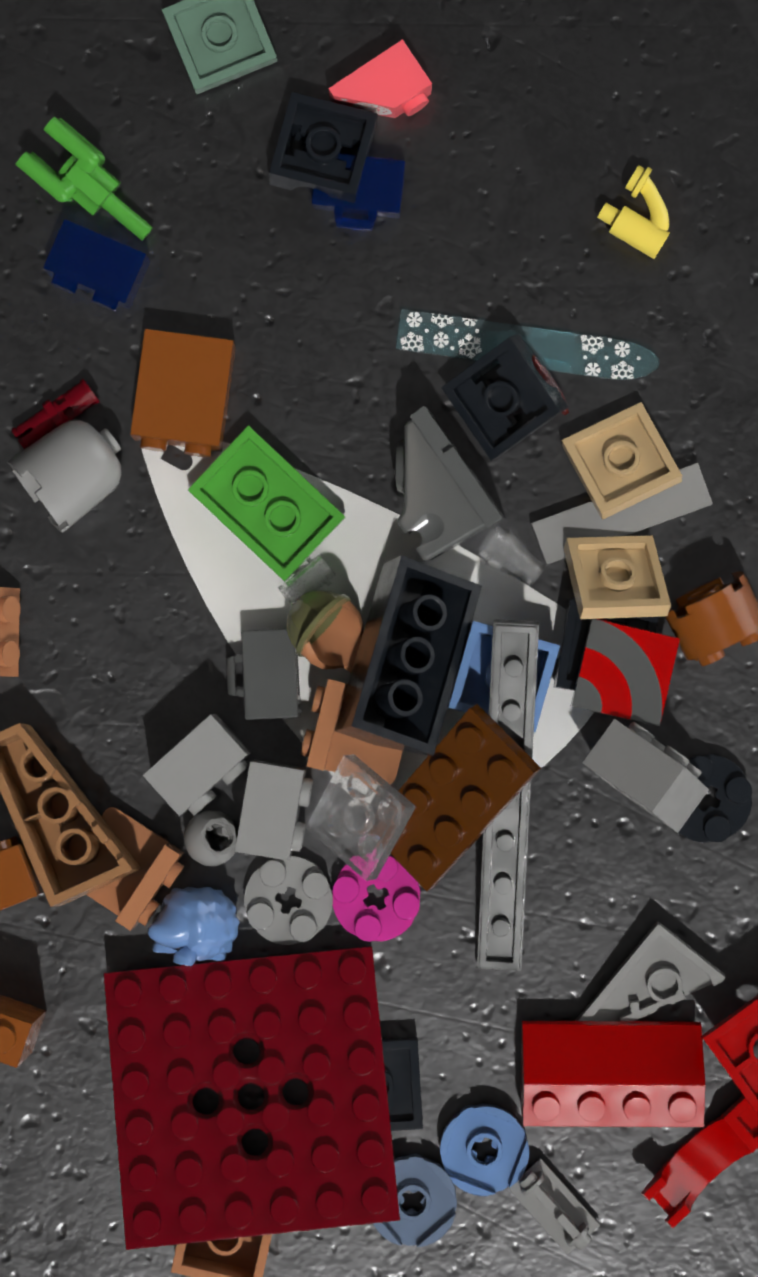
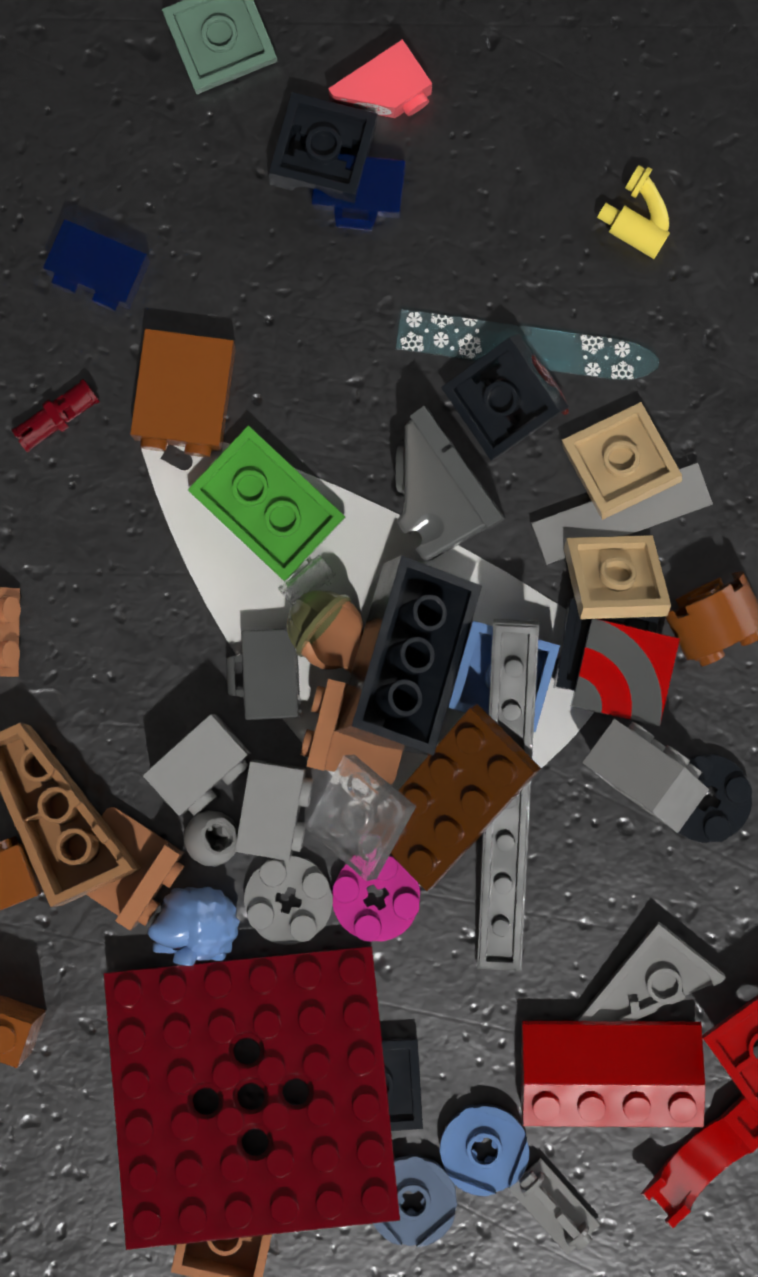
(69, 471): light grey cylinder -> none
(81, 178): bright green plant -> none
(510, 555): clear cone -> none

